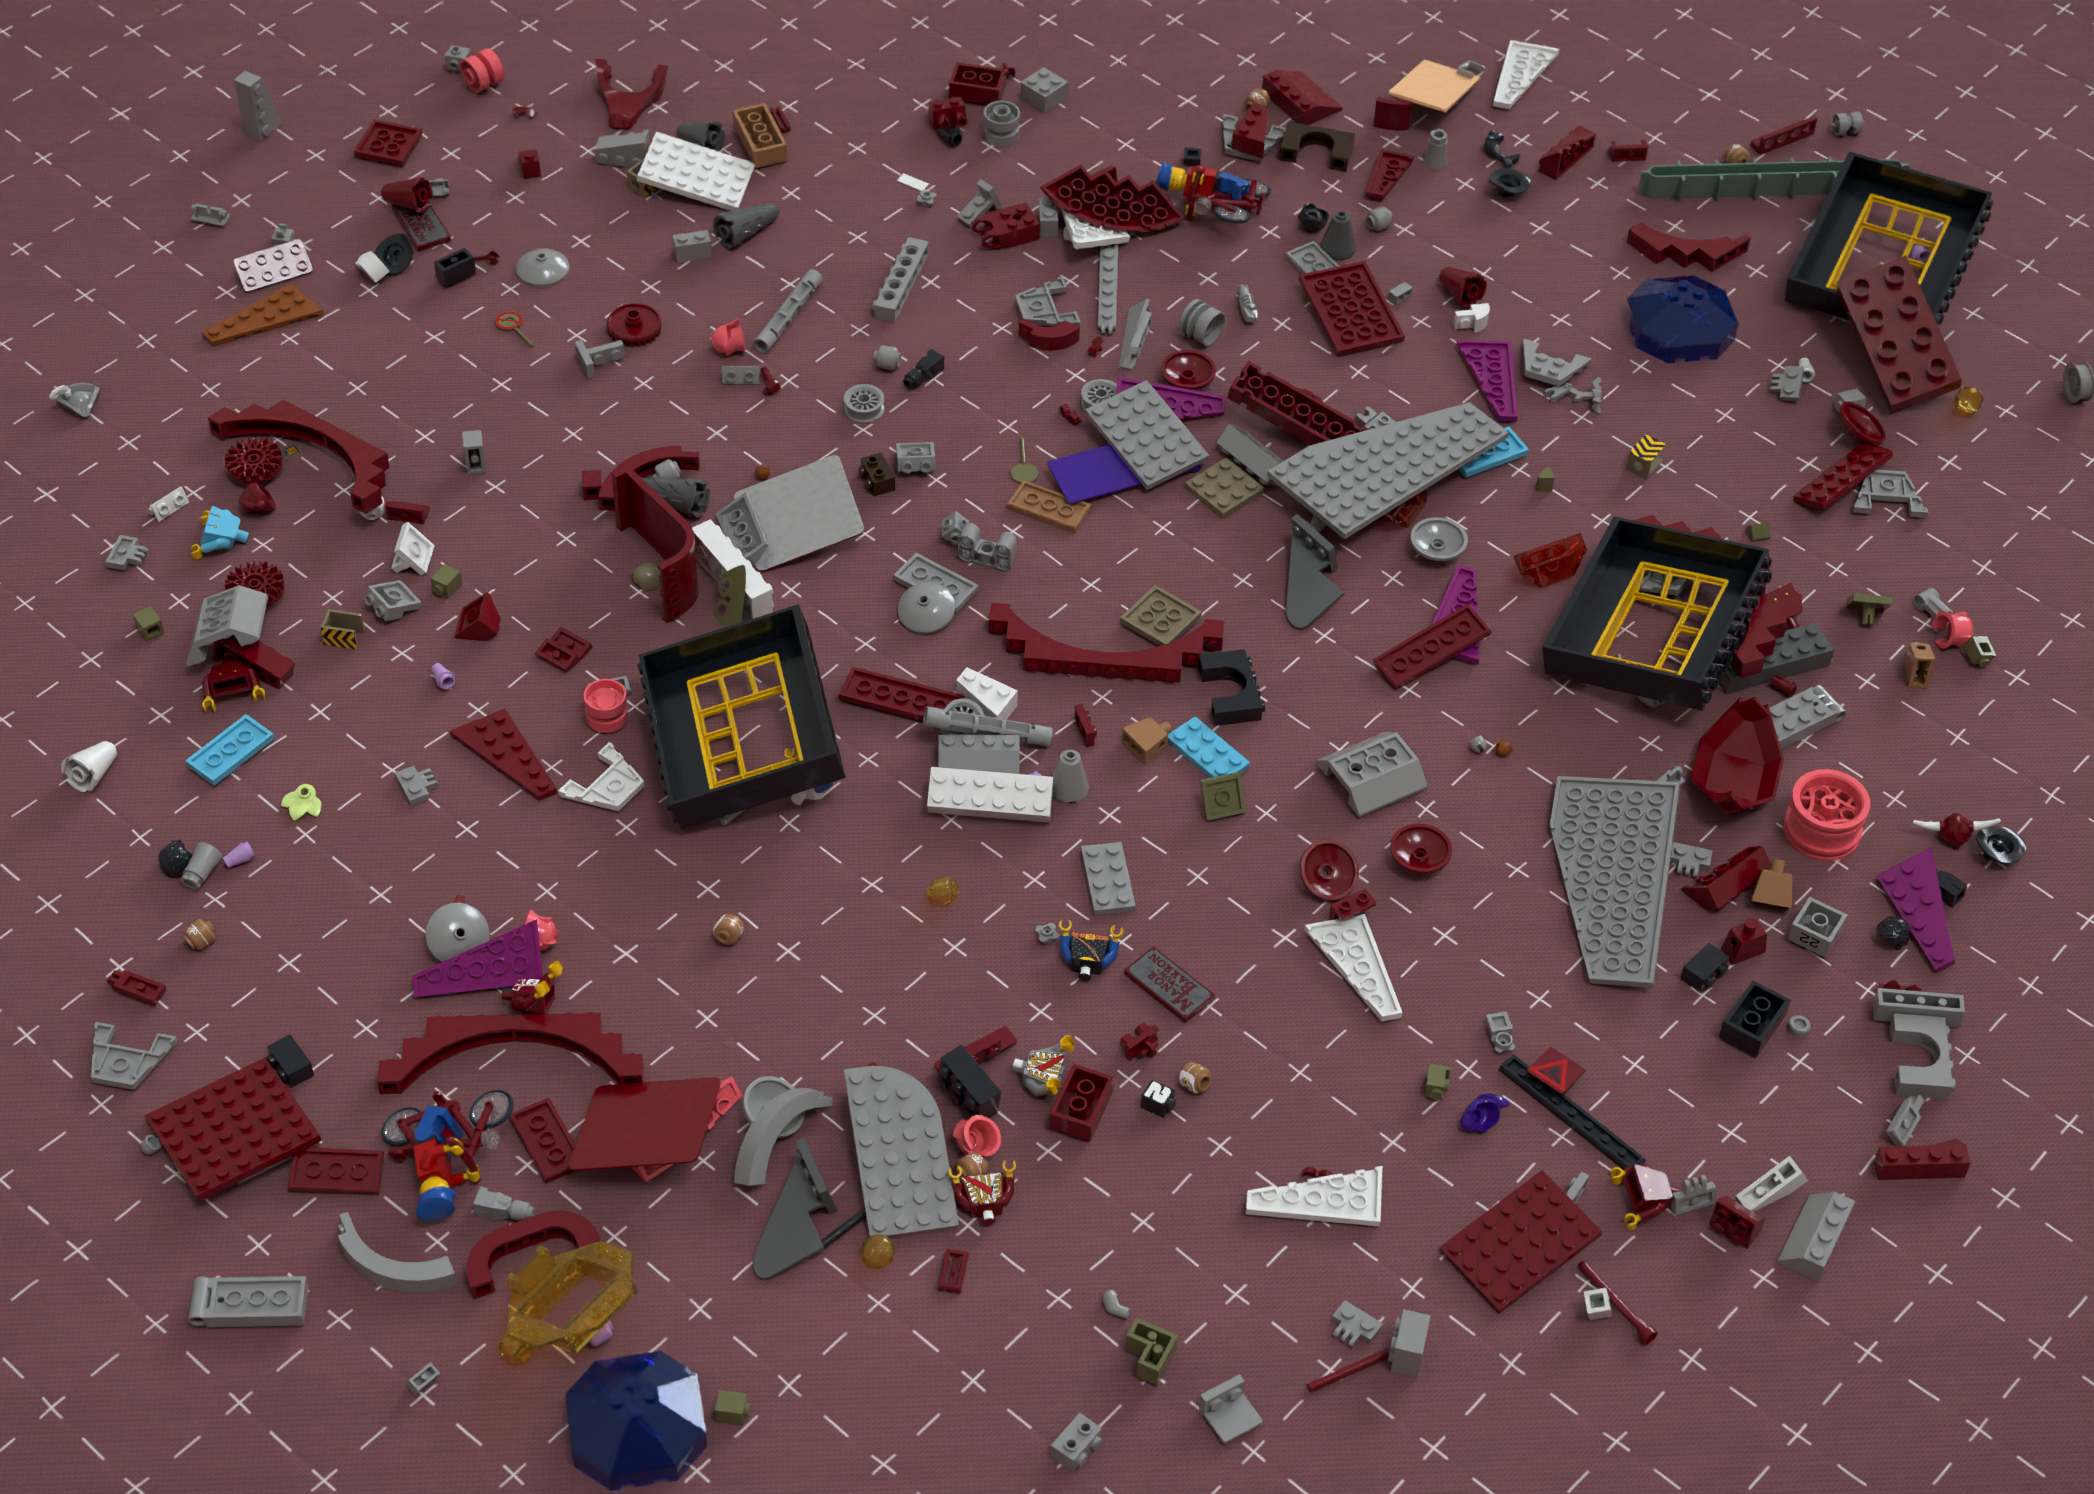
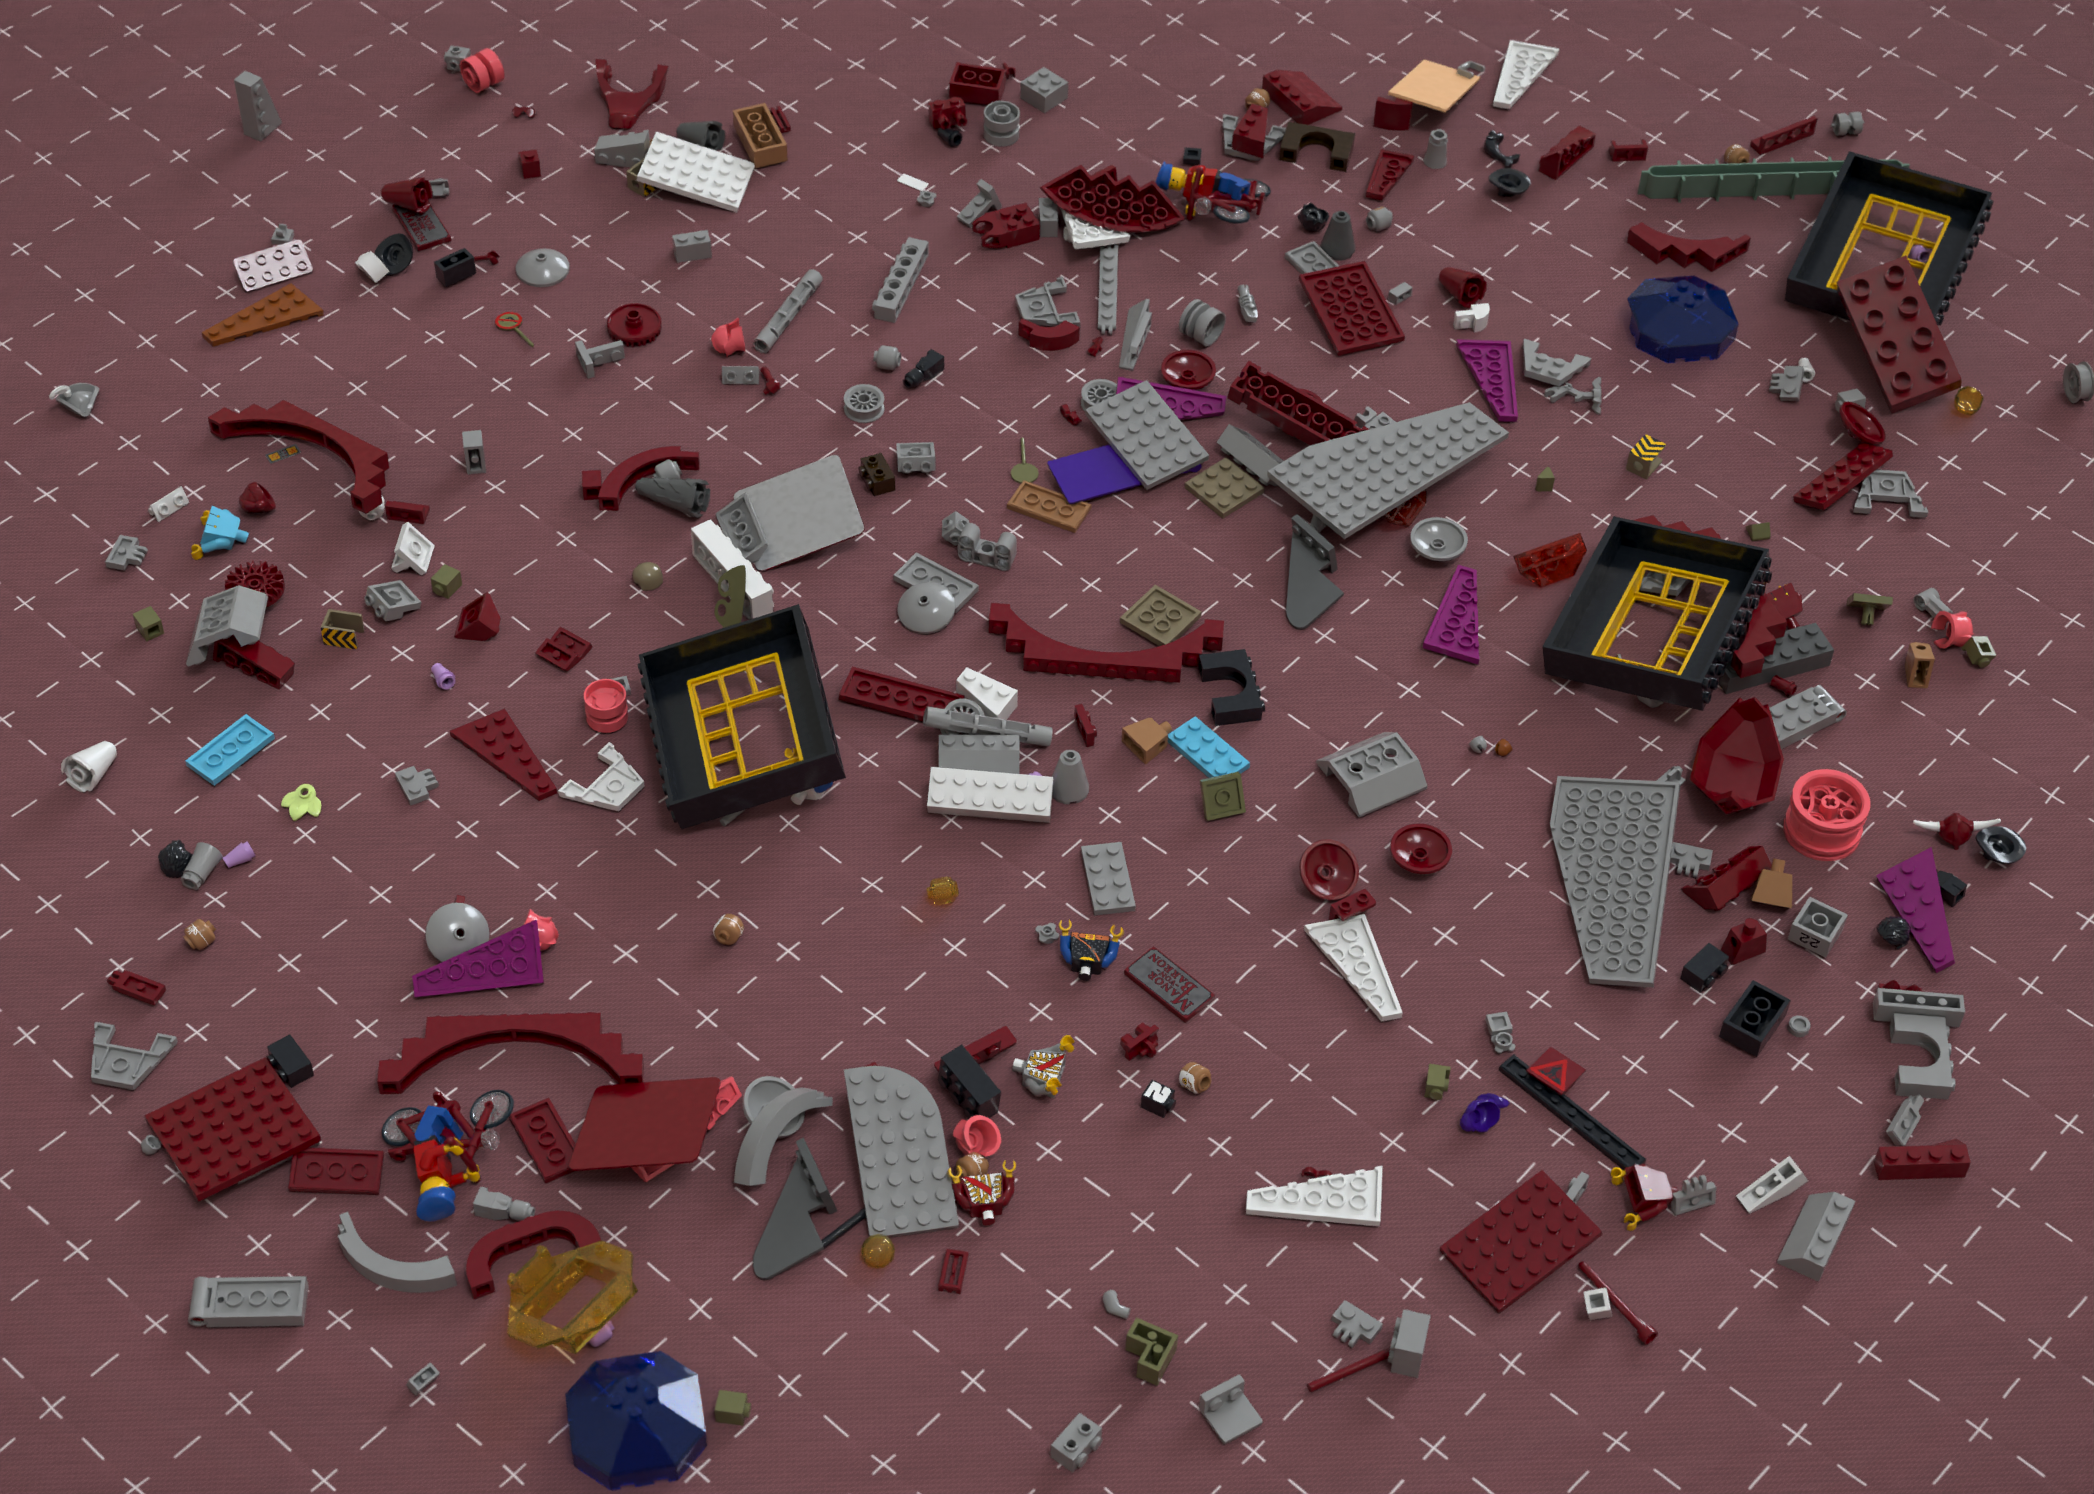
(214, 216): light grey hinge -> none
(229, 679): dark red torso -> none
(253, 460): dark red wheel -> none
(388, 142): dark red plate -> none
(514, 1350): clear yellow head -> none
(534, 994): dark red torso -> none
(666, 531): dark red panel -> none
(743, 223): dark grey cone -> none
(762, 472): dark orange hinge -> none
(1081, 1102): dark red brick -> none
(1431, 646): dark red tile -> none
(1504, 452): medium azure plate -> none
(1736, 1221): dark red slope -> none

